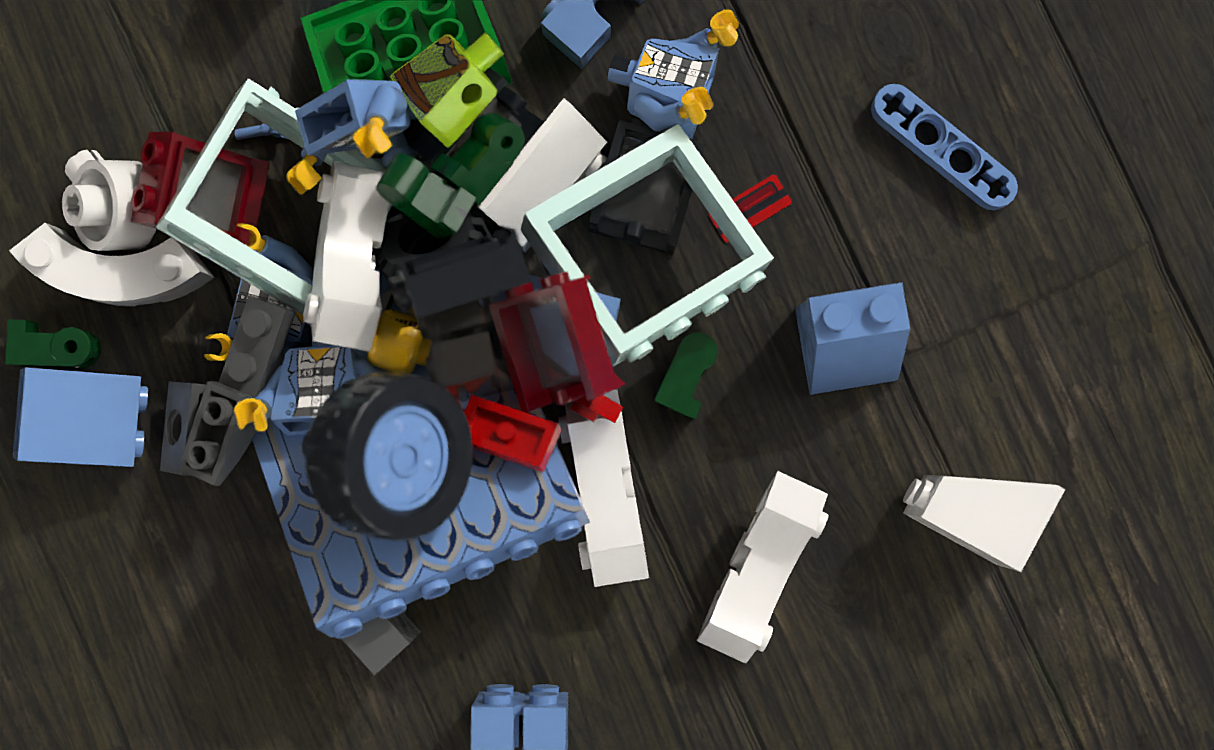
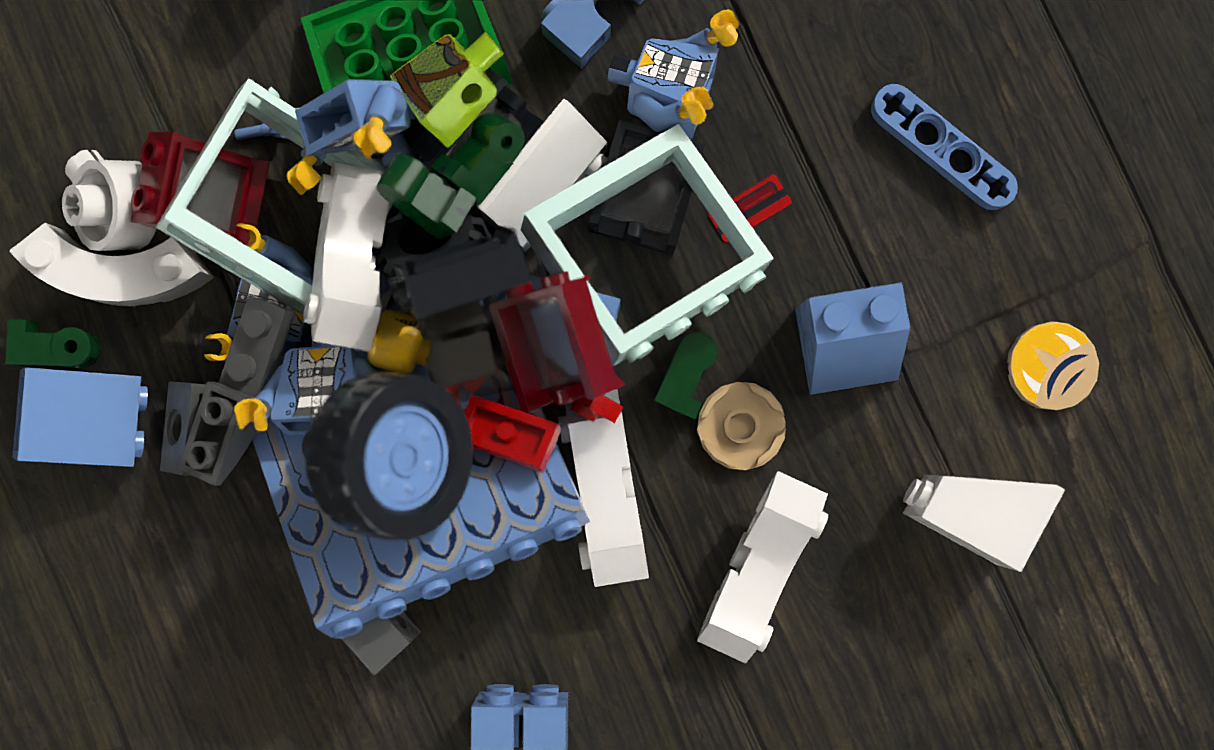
(741, 426): none -> tan tile
(1052, 366): none -> tile

